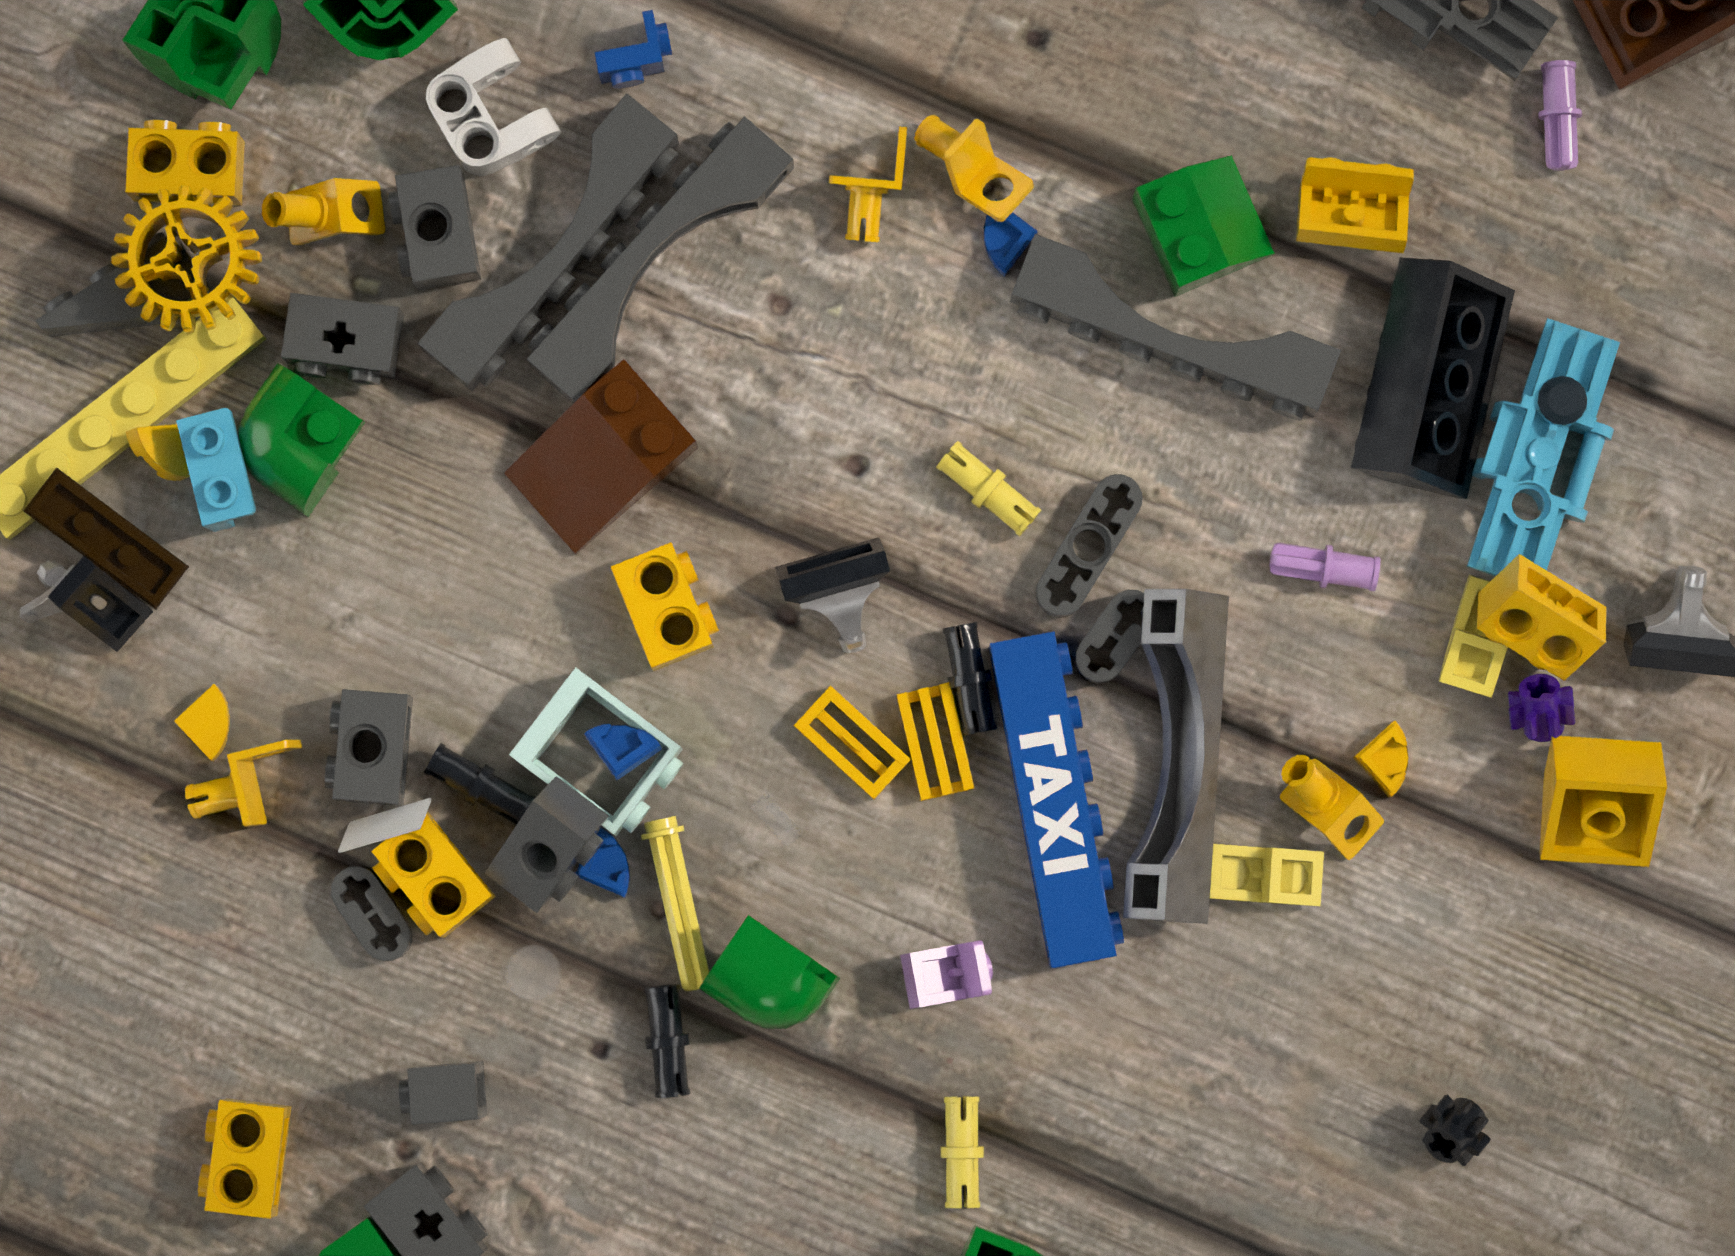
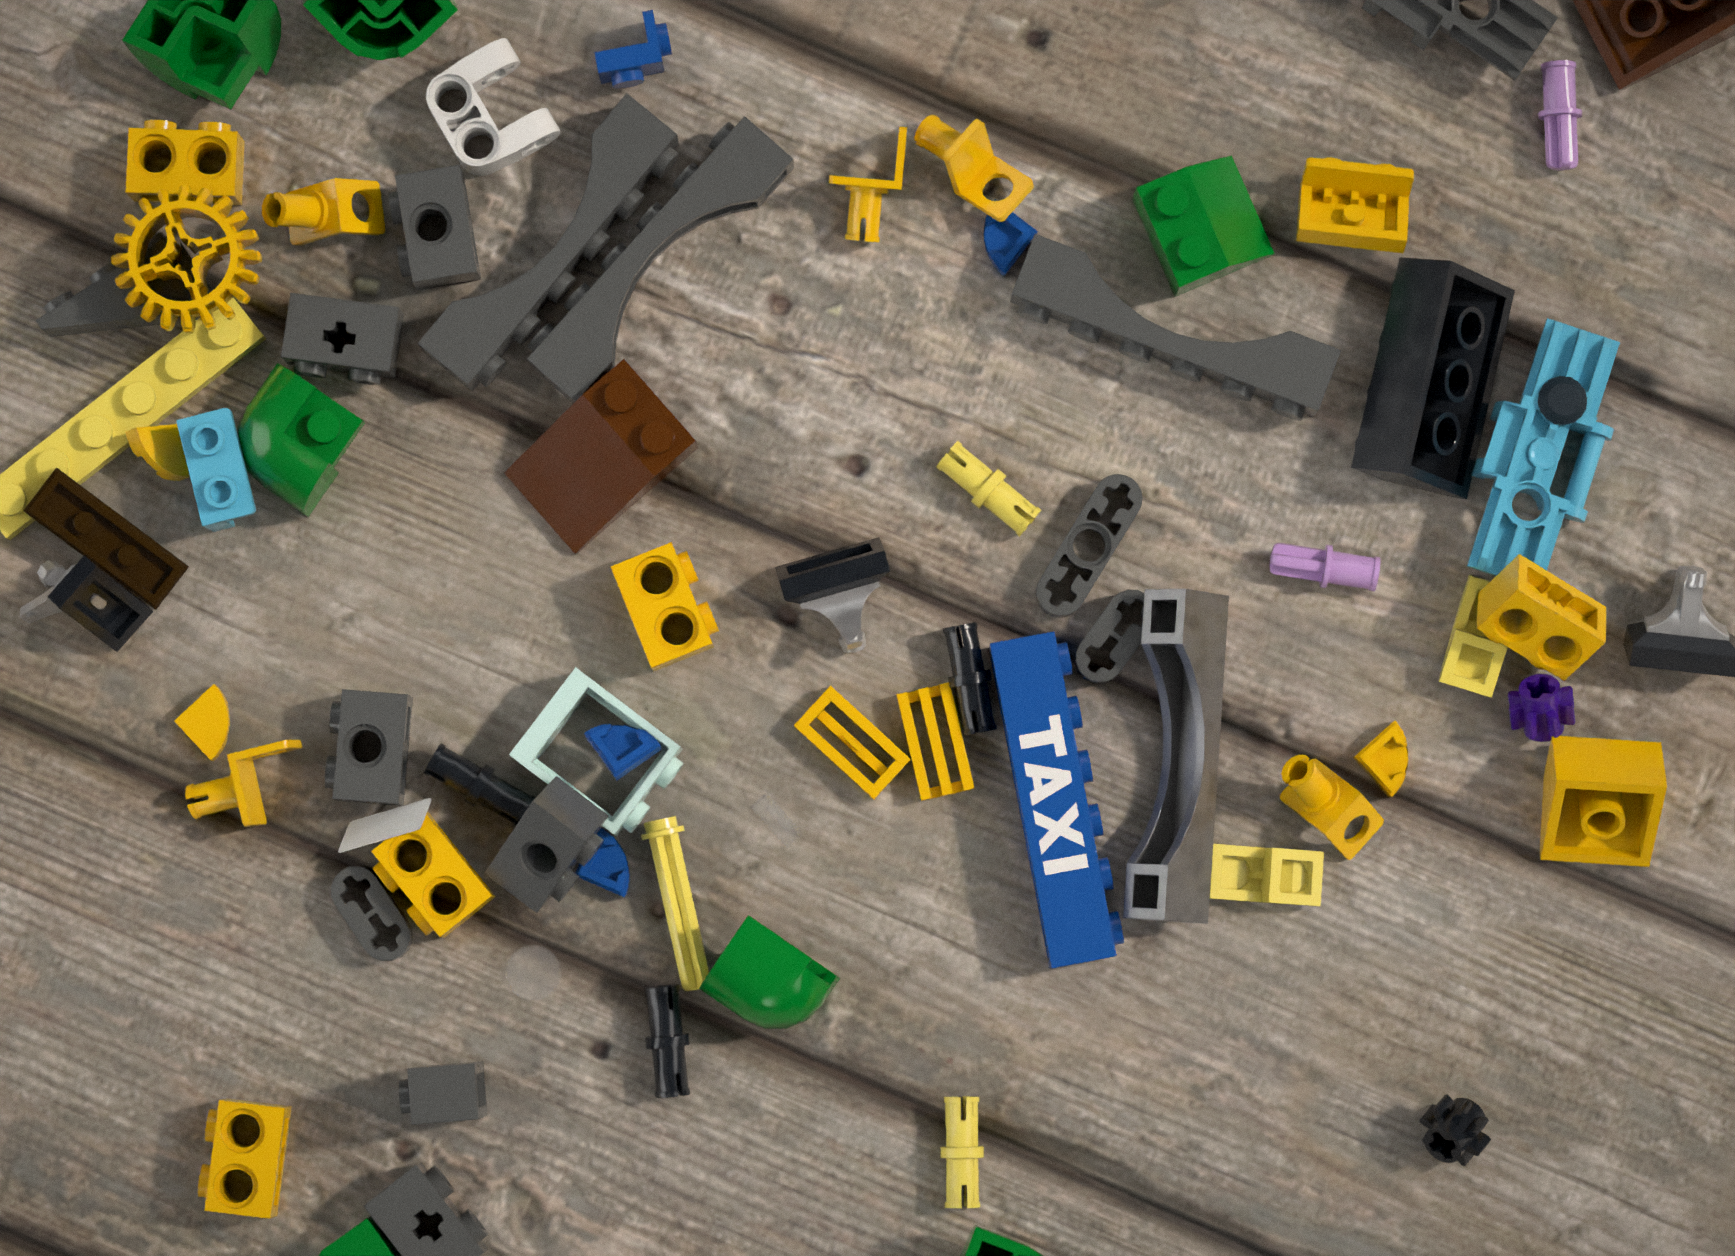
(947, 974): lavender bracket -> none

